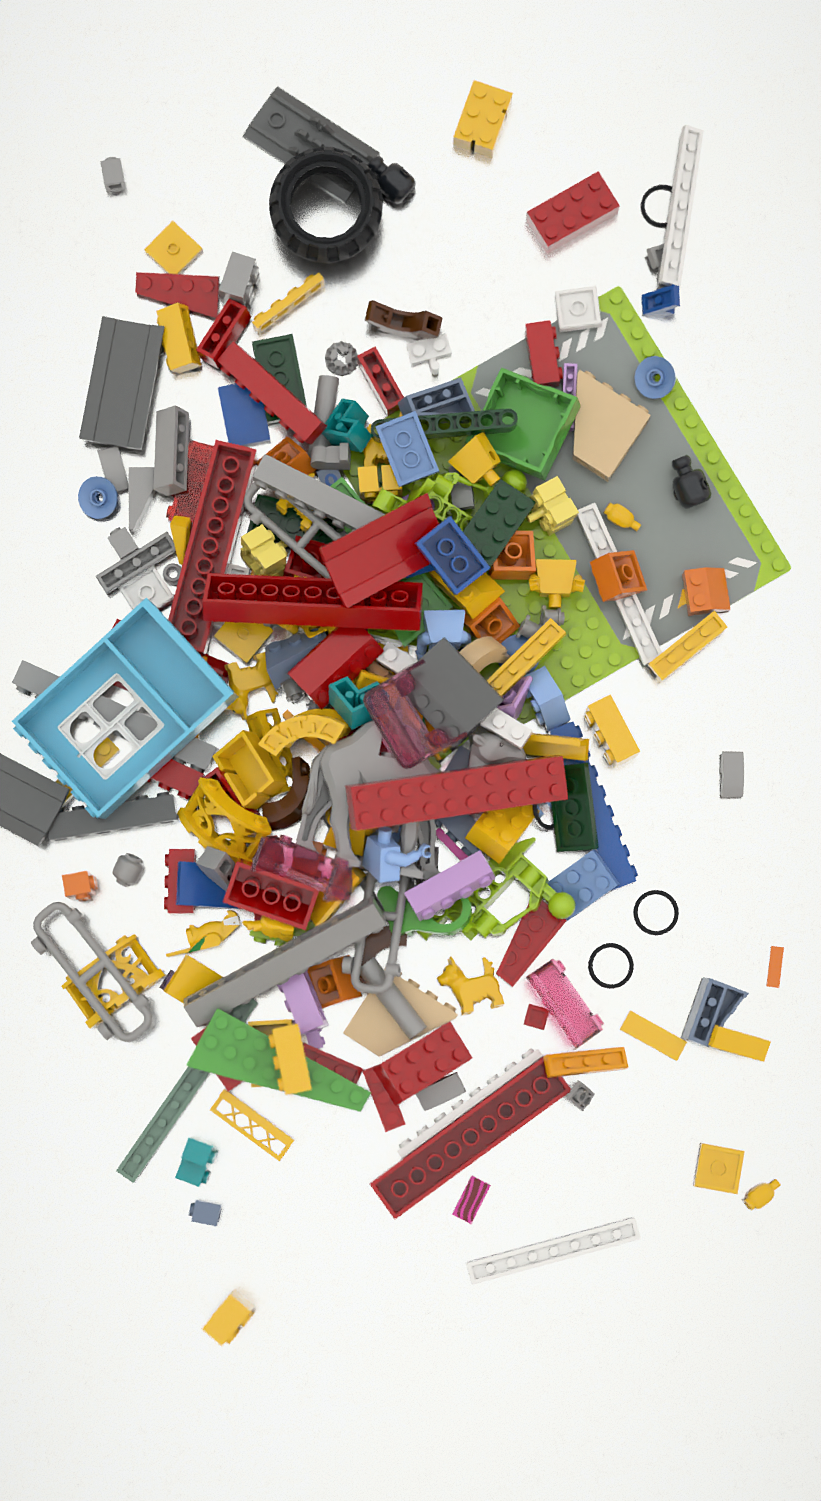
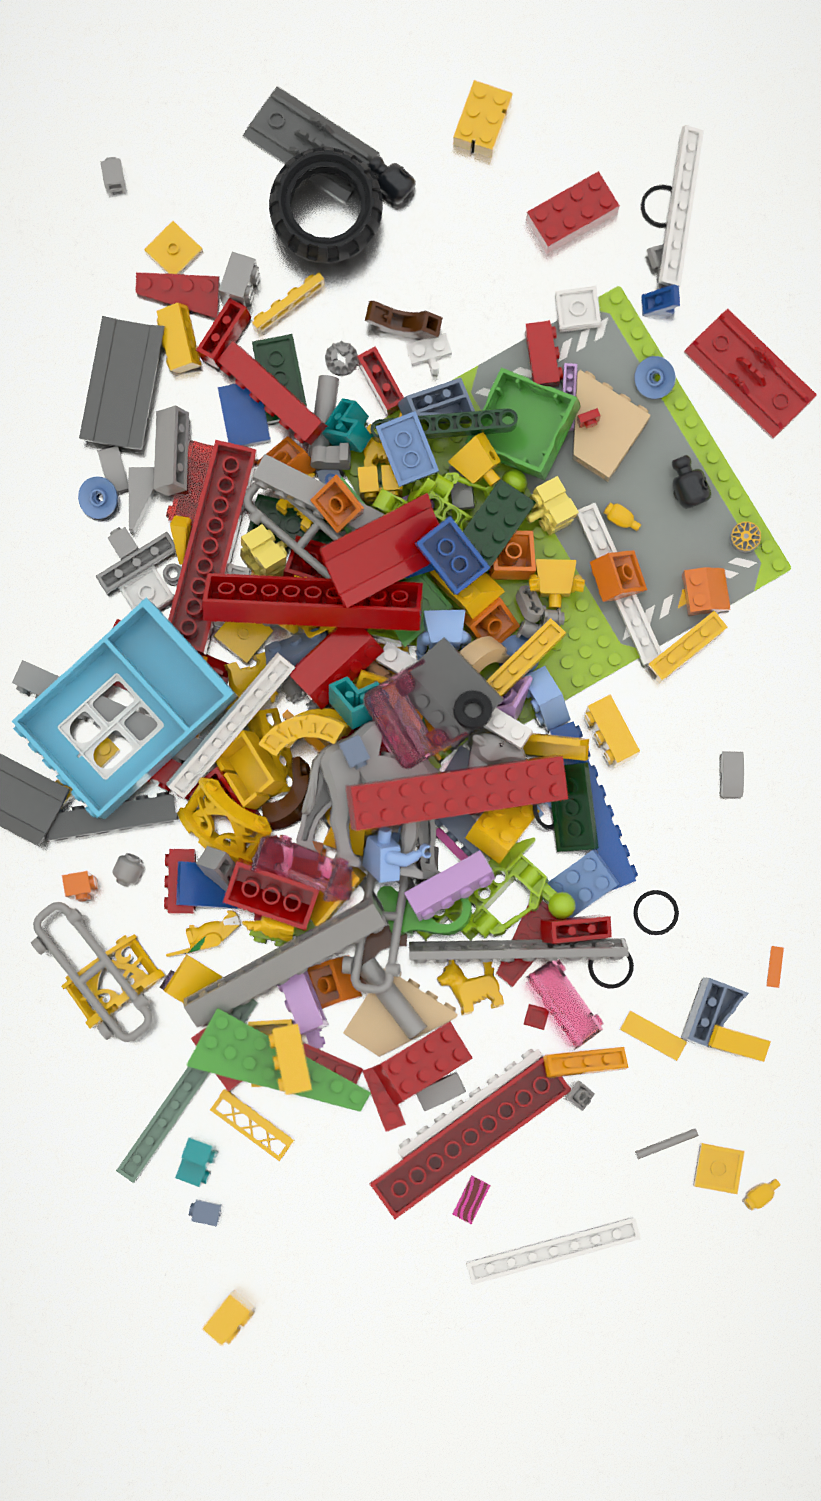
(230, 725): none -> white plate
(337, 504): none -> orange slope
(354, 752): none -> sand blue brick
(482, 700): none -> black tyre
(509, 949): none -> light grey plate
(529, 604): none -> light grey beam
(576, 929): none -> red brick
(589, 418): none -> red plate
(667, 1143): none -> light grey bar
(746, 537): none -> wheel
(750, 373): none -> red hinge

